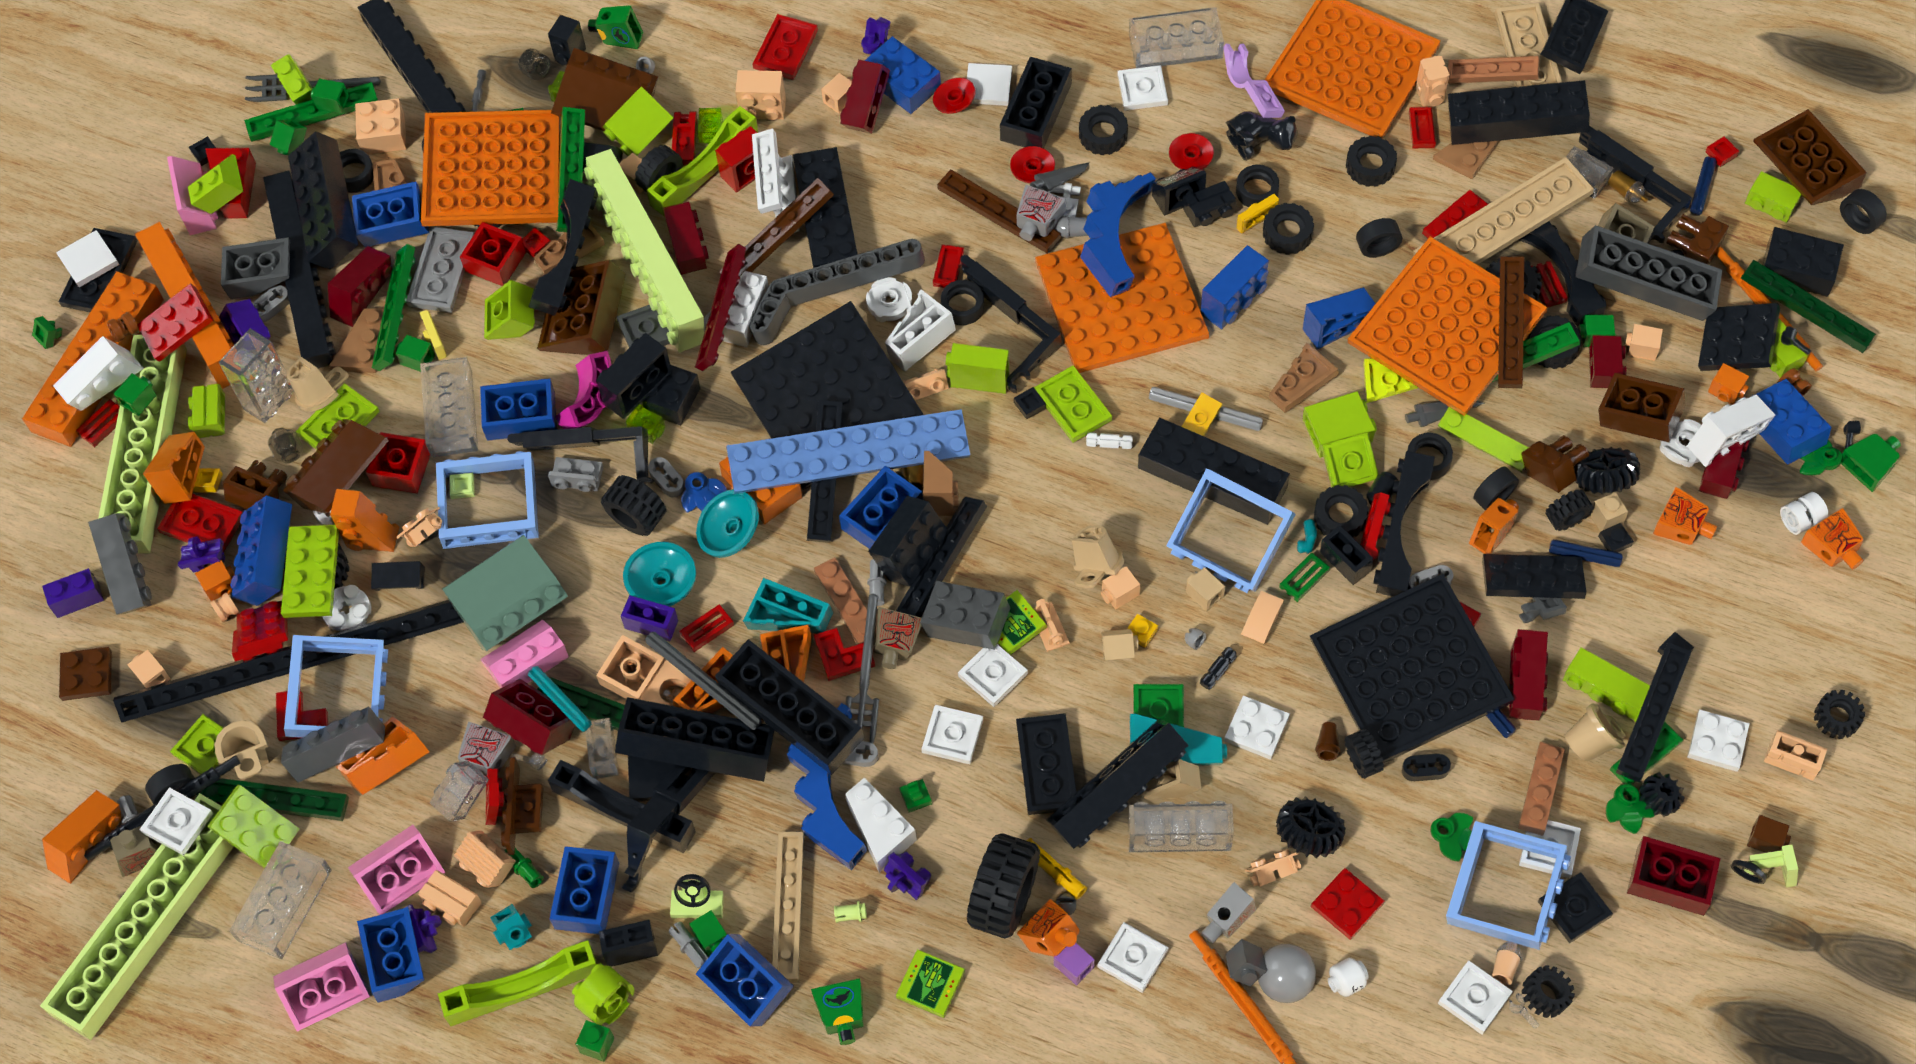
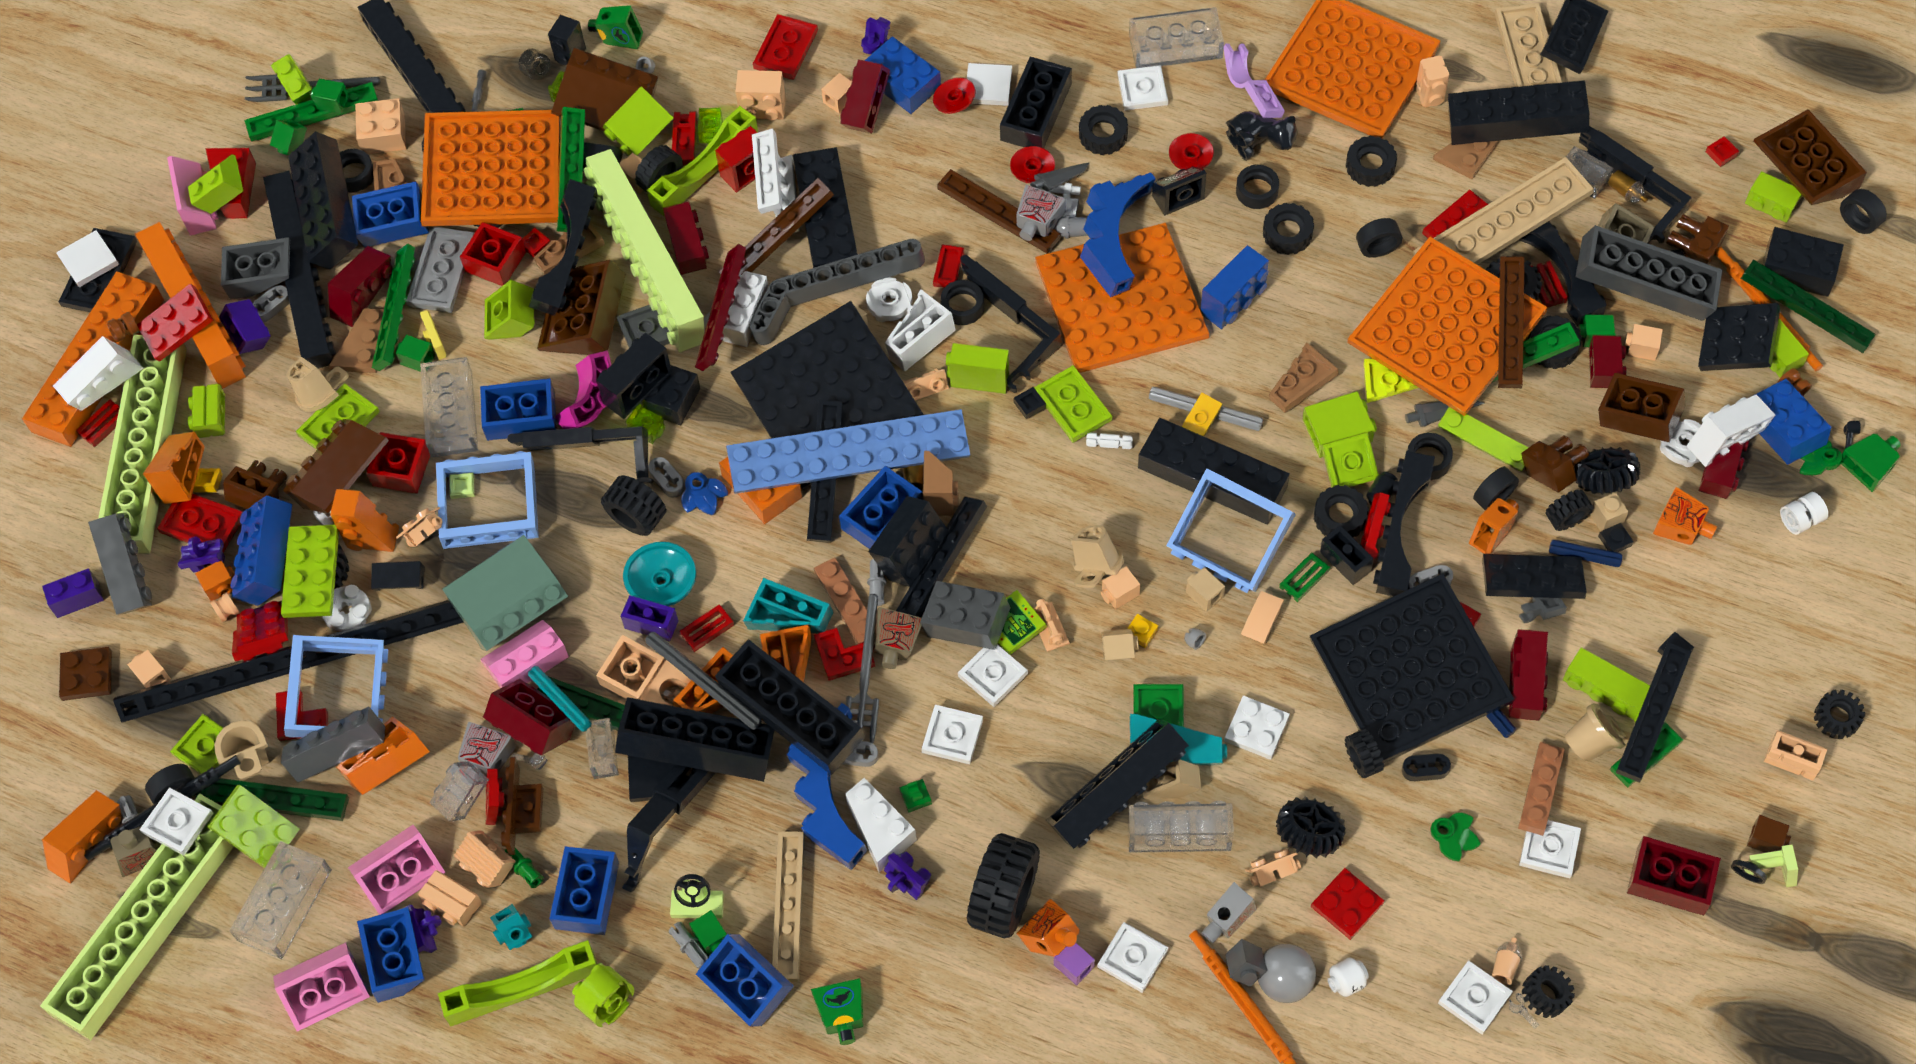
(45, 332): green tile -> none
(135, 394): green brick -> none
(199, 152): black plate -> none
(257, 375): clear brick -> none
(285, 445): clear smoke head -> none
(576, 474): light grey bracket -> none
(588, 792): black arch -> none
(594, 1040): green brick -> none
(628, 943): black hinge -> none
(727, 524): teal dish -> none
(850, 912): yellowish green pin -> none
(930, 983): tile -> none
(1045, 762): black plate -> none
(1062, 876): yellow pin -> none
(1068, 907): dark grey hinge -> none
(1209, 204): black brick -> none
(1218, 668): black axle -> none
(1256, 213): yellow plate -> none
(1310, 537): teal arm -> none
(1328, 743): reddish brown cone -> none
(1336, 316): blue wedge -> none
(1422, 127): red tile -> none
(1493, 69): nougat plate -> none
(1518, 840): light blue window -> none
(1578, 908): black plate -> none
(1628, 811): green plate -> none
(1661, 794): black gear -> none
(1703, 185): dark blue axle -> none
(1718, 740): white plate -> none
(1729, 384): orange brick -> none
(1788, 338): black hand -> none
(1835, 540): orange torso -> none

